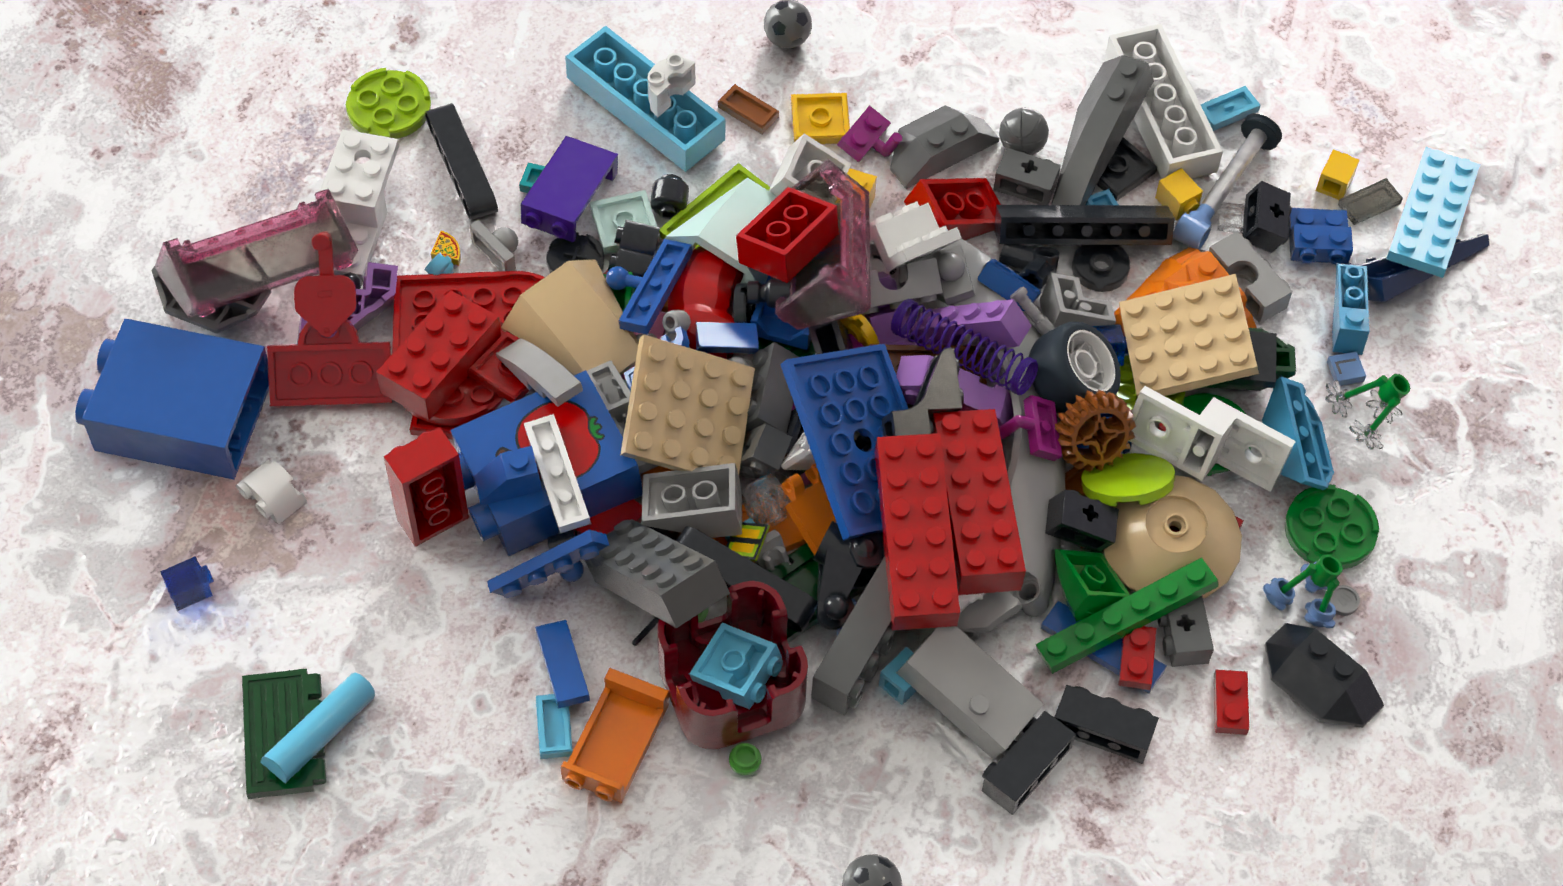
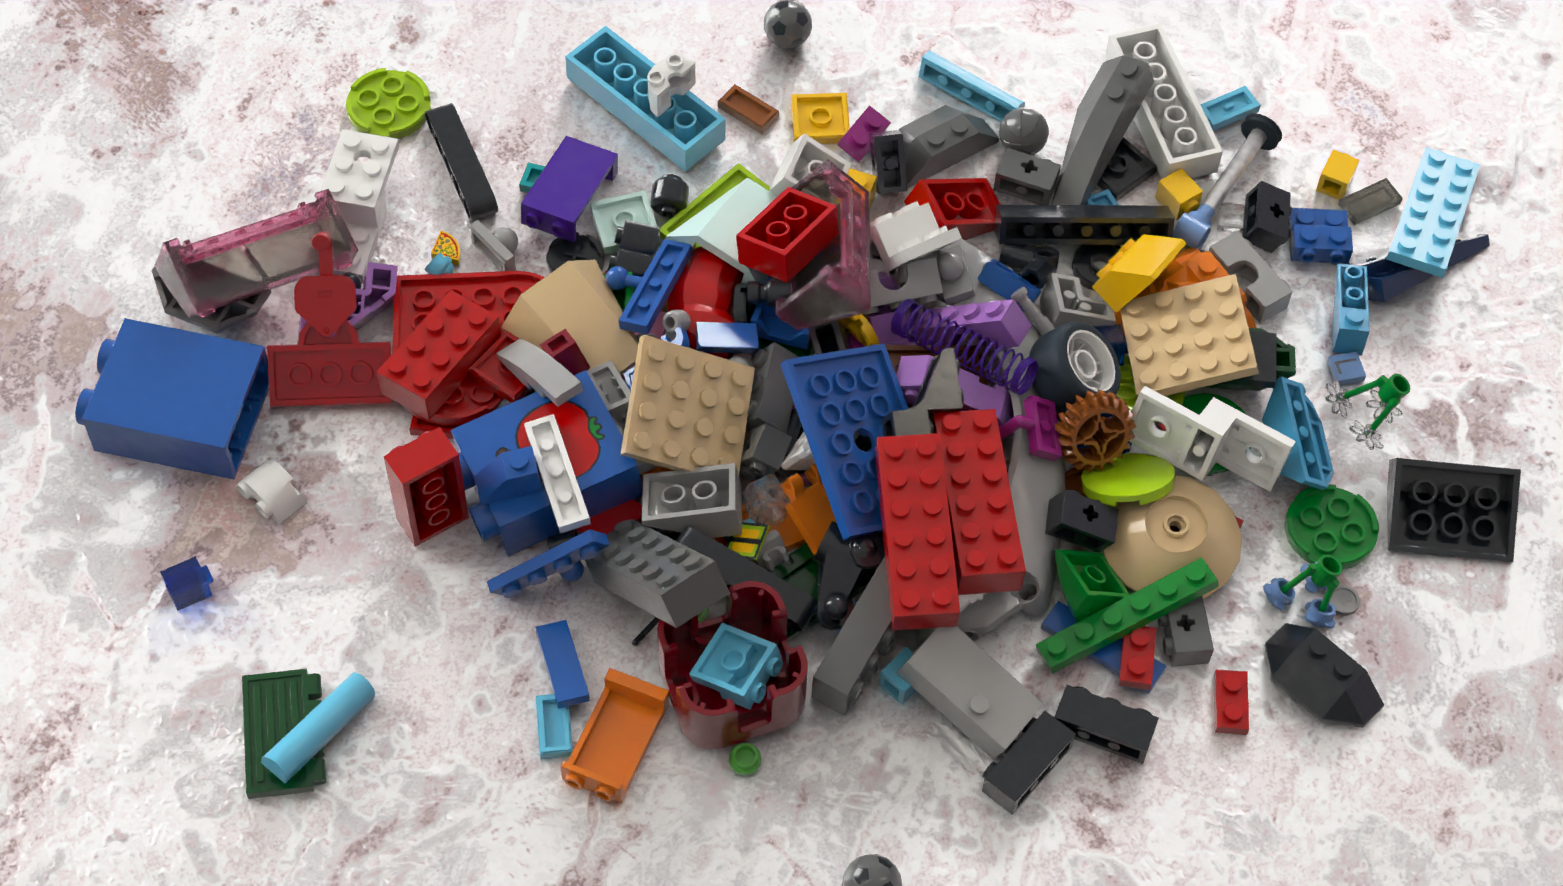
(566, 352): none -> dark red panel
(888, 161): none -> black brick
(967, 86): none -> medium azure brick
(1135, 268): none -> yellow slope
(1452, 509): none -> black slope

